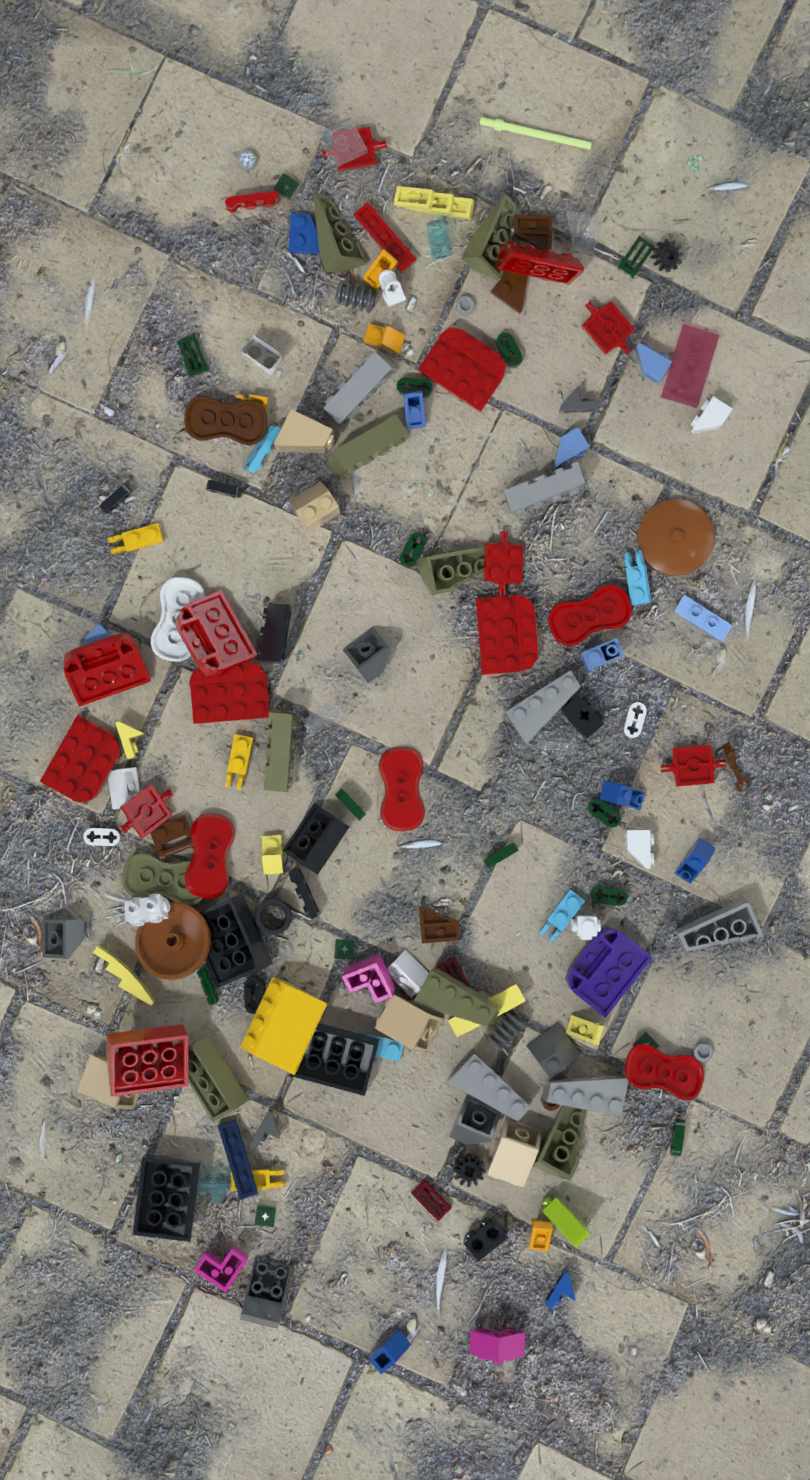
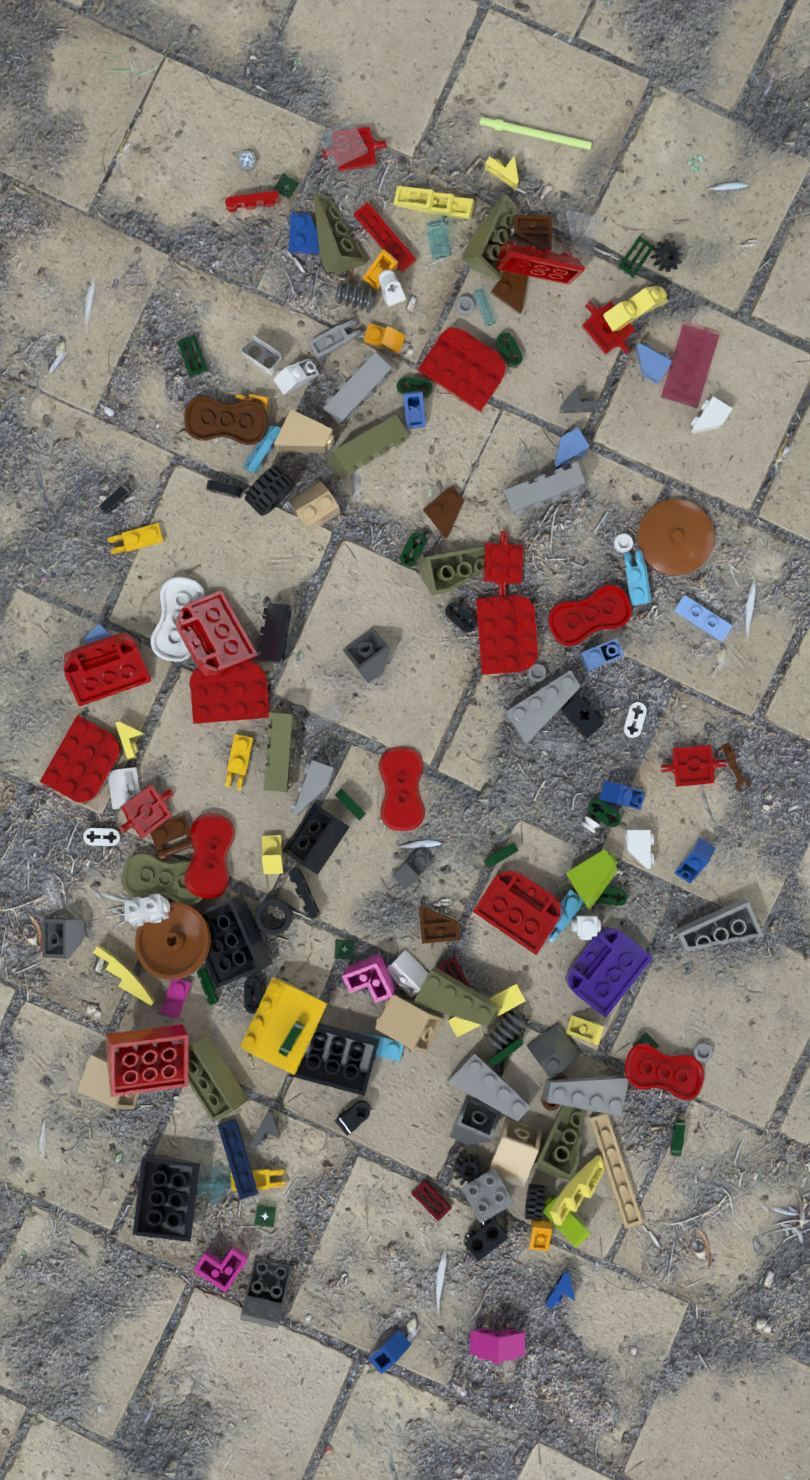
(51, 890): none -> clear cone
(175, 998): none -> dark pink plate
(269, 490): none -> black tyre
(291, 1038): none -> dark green beam
(296, 376): none -> white slope
(316, 782): none -> light grey slope
(333, 339): none -> light grey hinge
(351, 1119): none -> black piece
(412, 869): none -> dark grey slope
(445, 510): none -> reddish brown wing
(457, 621): none -> black beam
(484, 307): none -> clear light blue axle
(487, 1196): none -> light grey plate
(506, 174): none -> light yellow slope
(506, 1051): none -> dark green tile
(520, 909): none -> red plate
(534, 1202): none -> black tyre
(536, 673): none -> light grey tile
(580, 1186): none -> light yellow slope
(590, 824): none -> white bush
(593, 876): none -> lime slope
(616, 1170): none -> tan tile
(623, 543): none -> white tile
(638, 305): none -> light yellow arch

